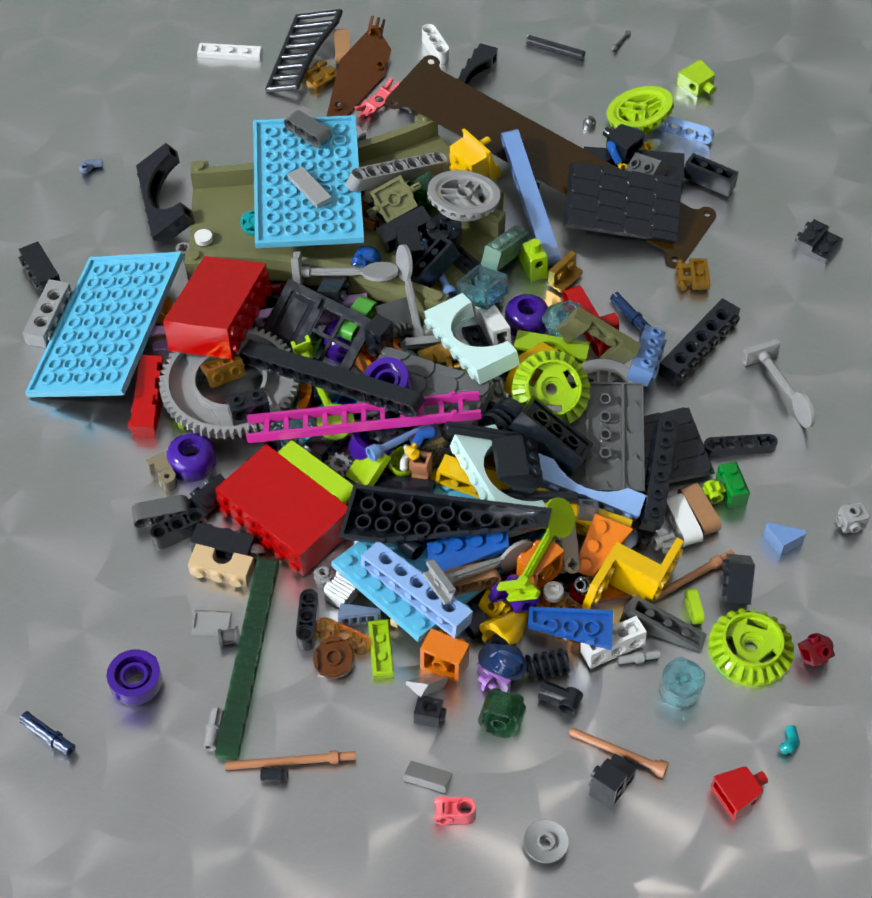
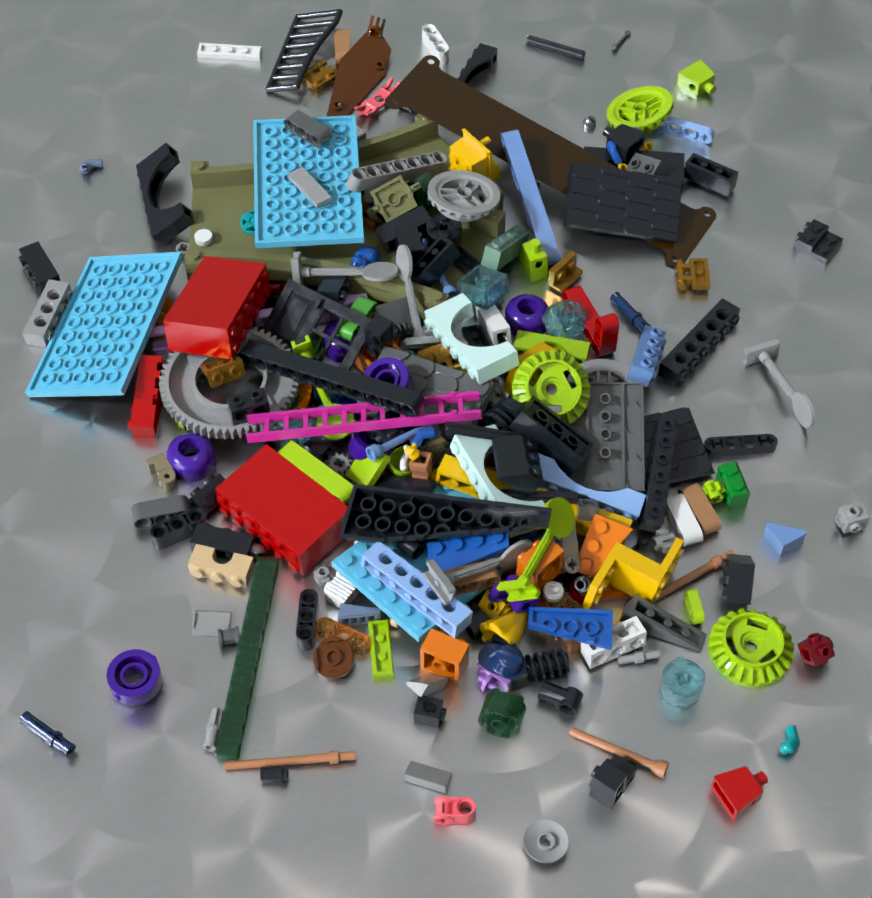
(622, 346): olive wedge -> none

